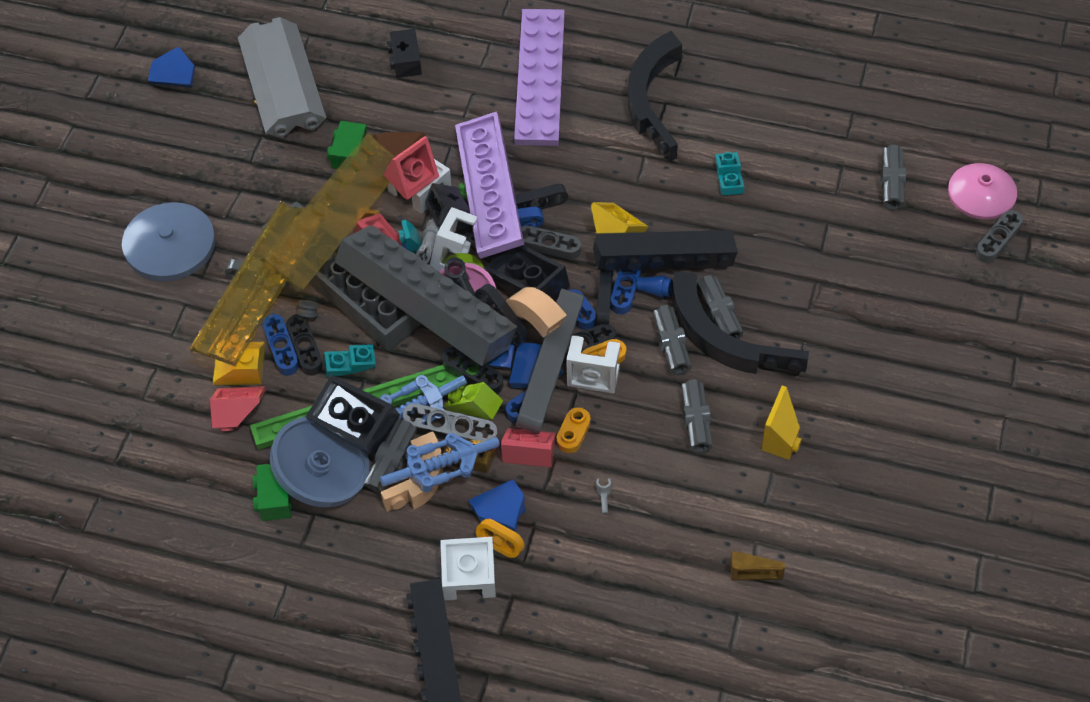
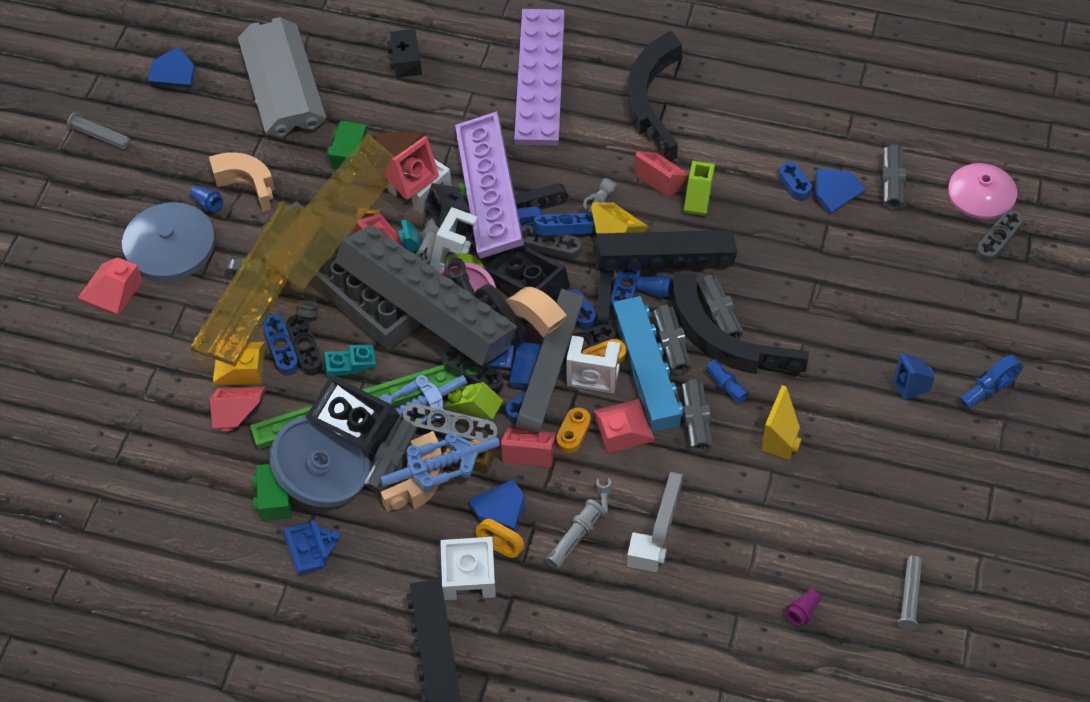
(97, 131): none -> light grey axle
(112, 286): none -> coral slope
(208, 199): none -> blue cone
(244, 169): none -> light nougat arch
(309, 546): none -> blue slope
(564, 224): none -> blue beam
(581, 525): none -> light grey pin
(605, 189): none -> light grey piece
(623, 426): none -> coral slope
(644, 553): none -> white brick
(647, 364): none -> dark azure brick
(659, 172): none -> coral slope
(667, 508): none -> light grey beam
(699, 188): none -> lime slope
(727, 381): none -> blue pin
(729, 173): teal slope -> none
(753, 567): pearl gold slope -> none
(791, 183): none -> blue beam
(801, 610): none -> magenta cone
(836, 188): none -> blue slope
(910, 595): none -> light grey axle
(912, 376): none -> blue slope
(995, 380): none -> blue pin

